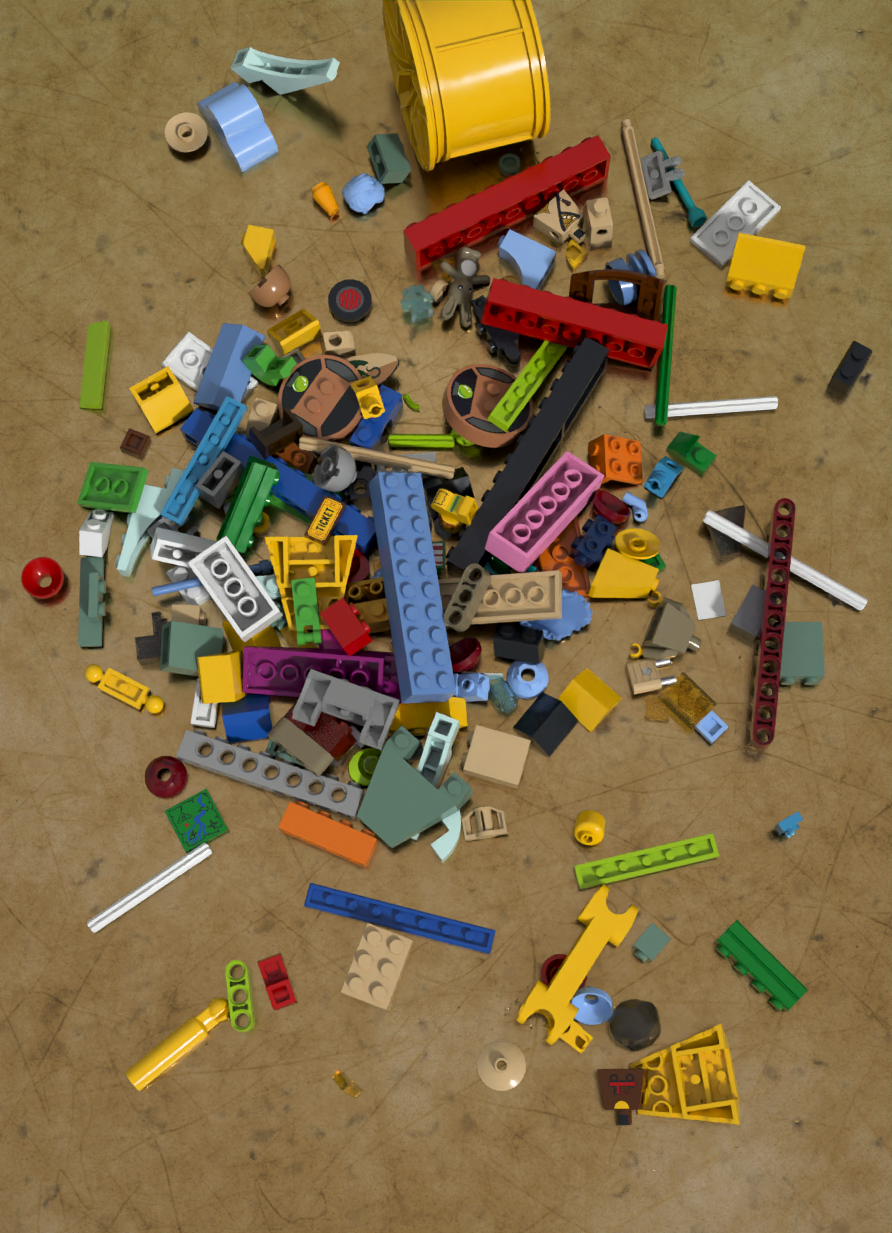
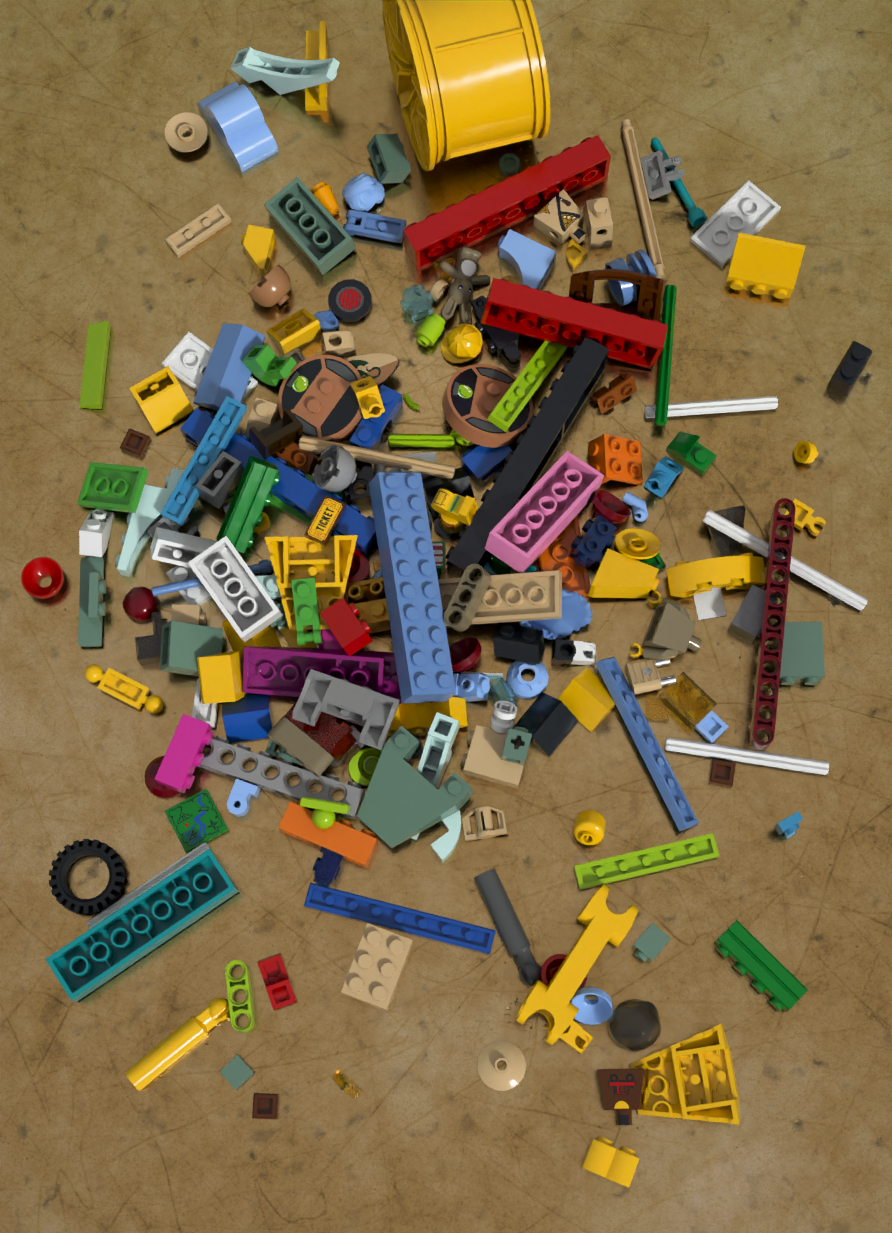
(68, 857): none -> black tyre
(140, 604): none -> dark red hair
(141, 925): none -> teal brick
(184, 753): none -> dark pink brick
(198, 230): none -> tan tile
(237, 1072): none -> sand green tile
(239, 797): none -> light blue leg
(265, 1106): none -> reddish brown tile
(310, 226): none -> sand green brick
(317, 50): none -> yellow fence
(324, 815): none -> lime tile
(327, 321): none -> medium blue tile
(327, 867): none -> clear blue brick
(375, 226): none -> medium blue plate
(430, 330): none -> lime brick
(462, 344): none -> yellow piece
(484, 462): none -> blue brick
(503, 715): none -> white wheel
(508, 925): none -> dark grey piece
(516, 755): none -> sand green brick
(573, 653): none -> leg
(610, 1162): none -> yellow brick
(621, 388): none -> dark orange hinge
(647, 744): none -> medium blue tile
(722, 773): none -> reddish brown tile
(730, 572): none -> yellow brick
(747, 756): none -> white axle
(804, 518): none -> yellow plate
(805, 452): none -> yellow tile

